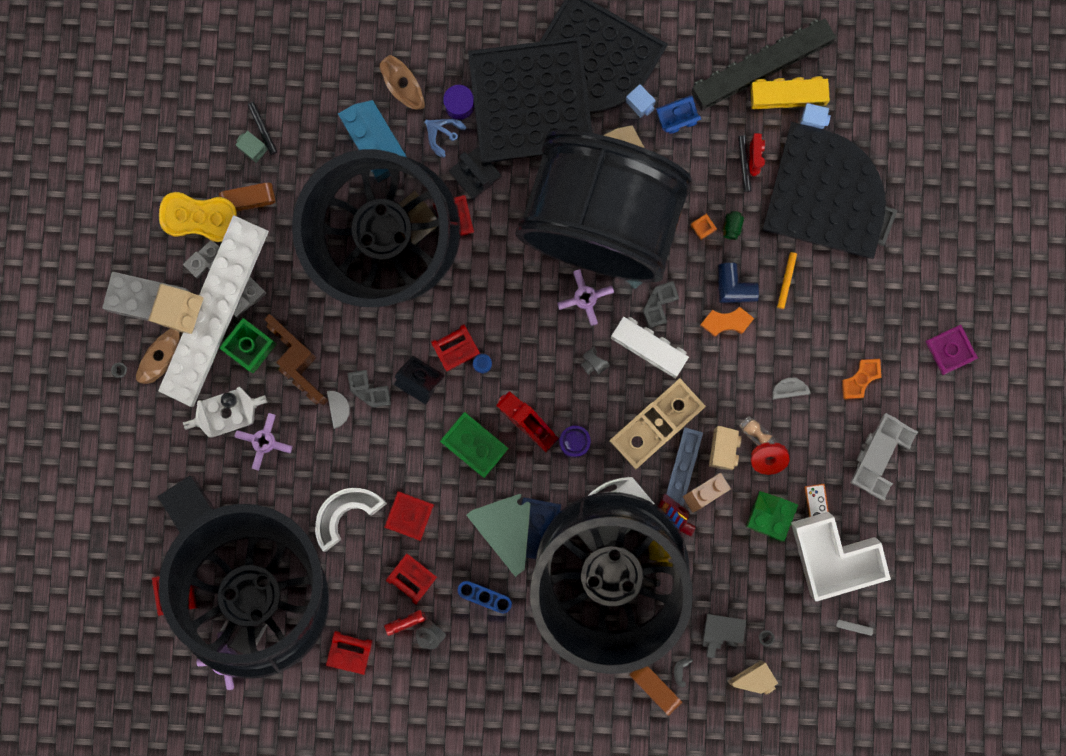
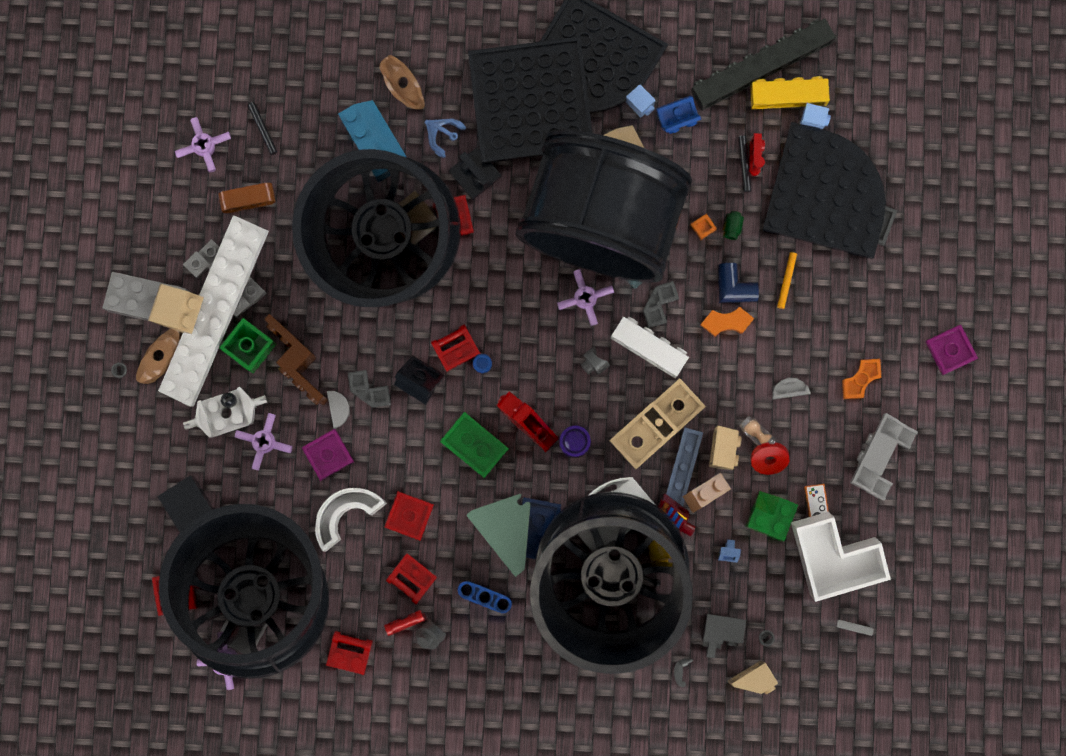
(185, 215): yellow plate -> none
(201, 137): none -> lavender bar
(251, 146): sand green brick -> none
(327, 454): none -> magenta tile
(459, 102): dark purple piece -> none
(656, 689): dark orange beam -> none
(729, 552): none -> medium blue tile

